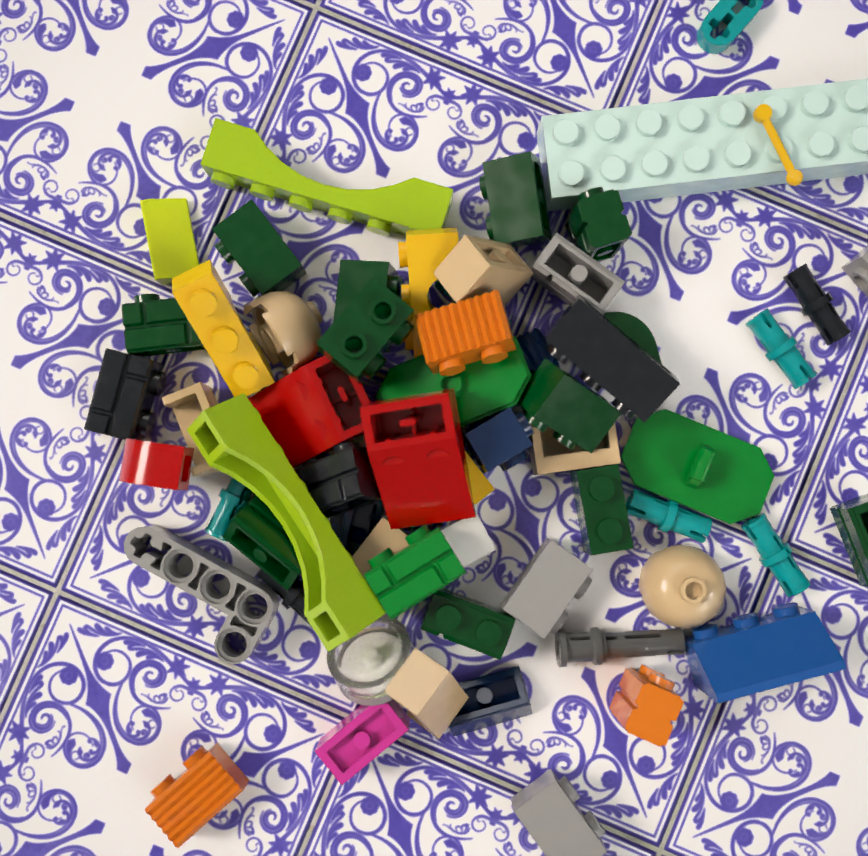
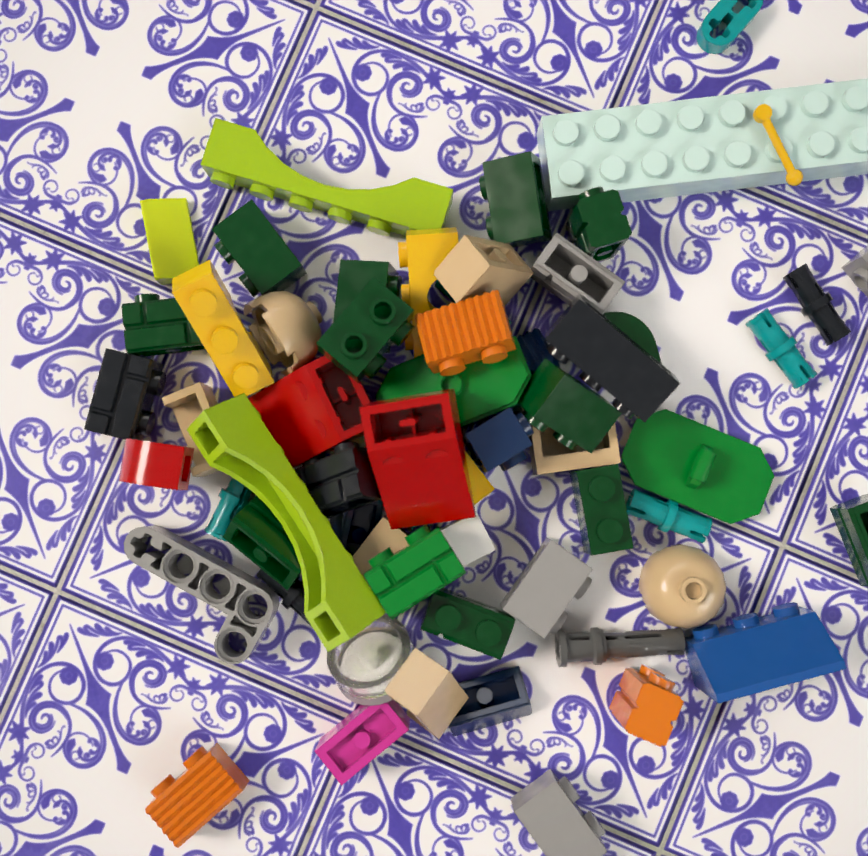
(776, 555): teal pin -> none

